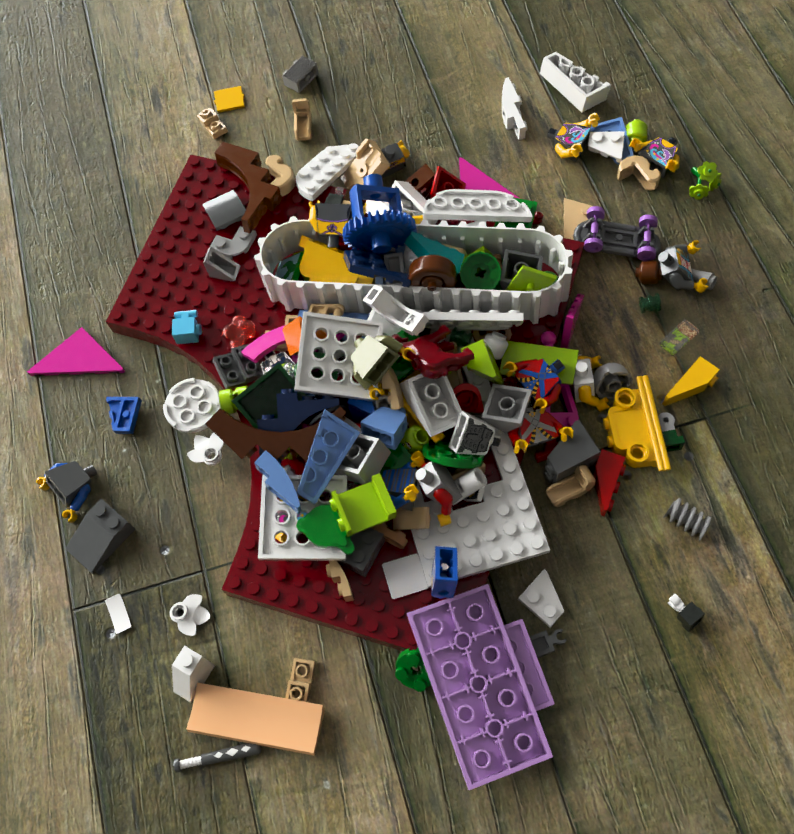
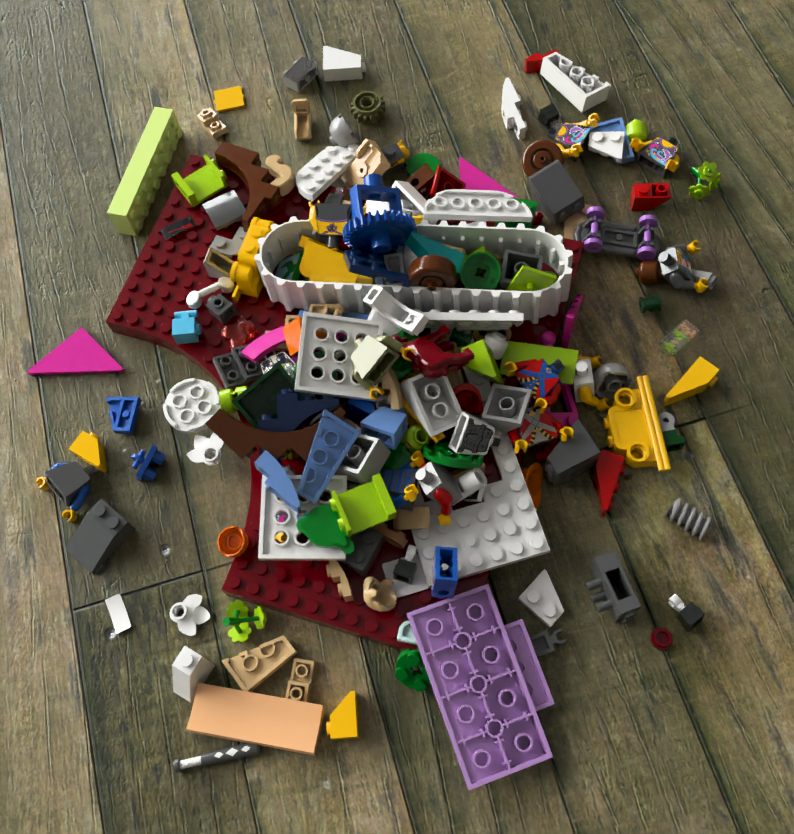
(90, 450): none -> yellow slope
(144, 471): none -> blue hips
(145, 172): none -> yellowish green brick
(177, 227): none -> black sticker
(194, 298): none -> white bar
(201, 183): none -> lime panel
(221, 308): none -> dark grey brick
(232, 542): none -> orange hair
(239, 619): none -> lime plant
(245, 270): none -> yellow brick
(256, 665): none -> tan wing
(341, 65): none -> white slope
(342, 132): none -> light grey cylinder
(344, 719): none -> yellow slope
(367, 107): none -> olive gear
(379, 594): none -> tan hair
(405, 569): none -> pearl dark grey piece
(406, 634): none -> light aqua tile
(419, 160): none -> green tile
(533, 480): none -> orange piece
(534, 62): none -> red slope
(539, 155): none -> reddish brown wheel
(550, 115): none -> pearl dark grey piece
(556, 192): none -> dark grey slope
(571, 487): tan animal -> none
(613, 588): none -> dark grey piece
(641, 169): tan animal -> none
(649, 195): none -> red slope
(661, 638): none -> dark red plate

